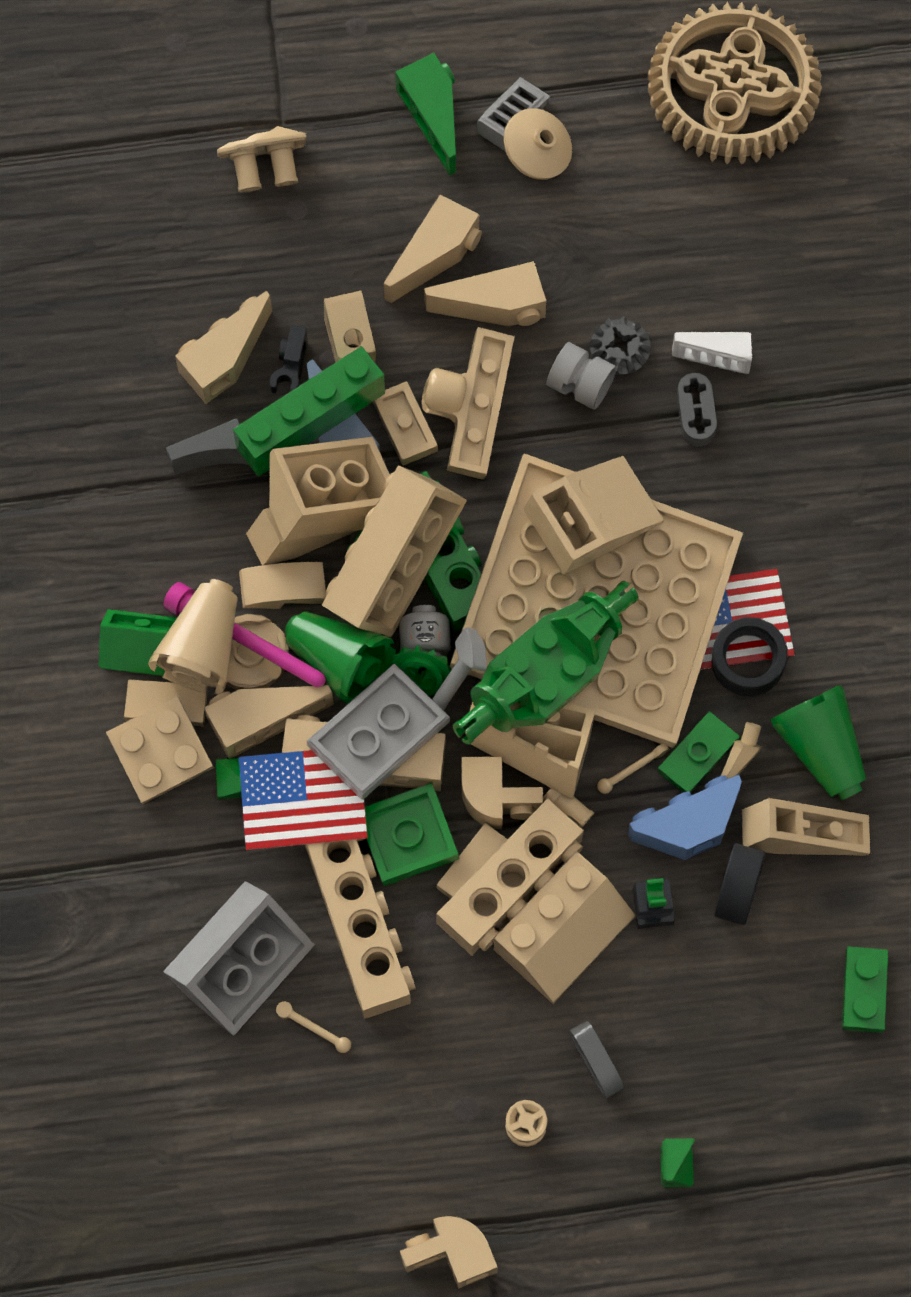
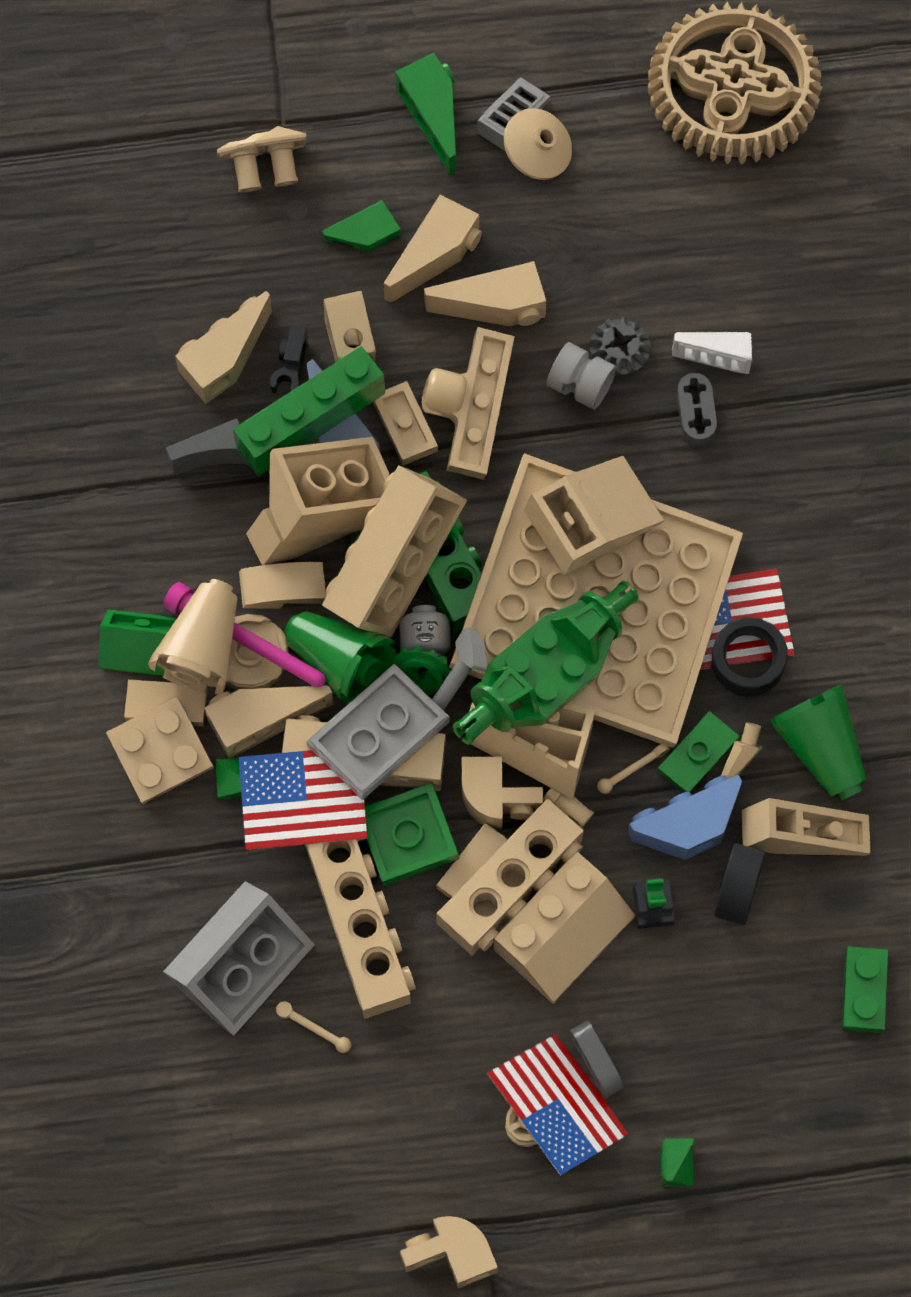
(365, 229): none -> green tile
(557, 1104): none -> sticker

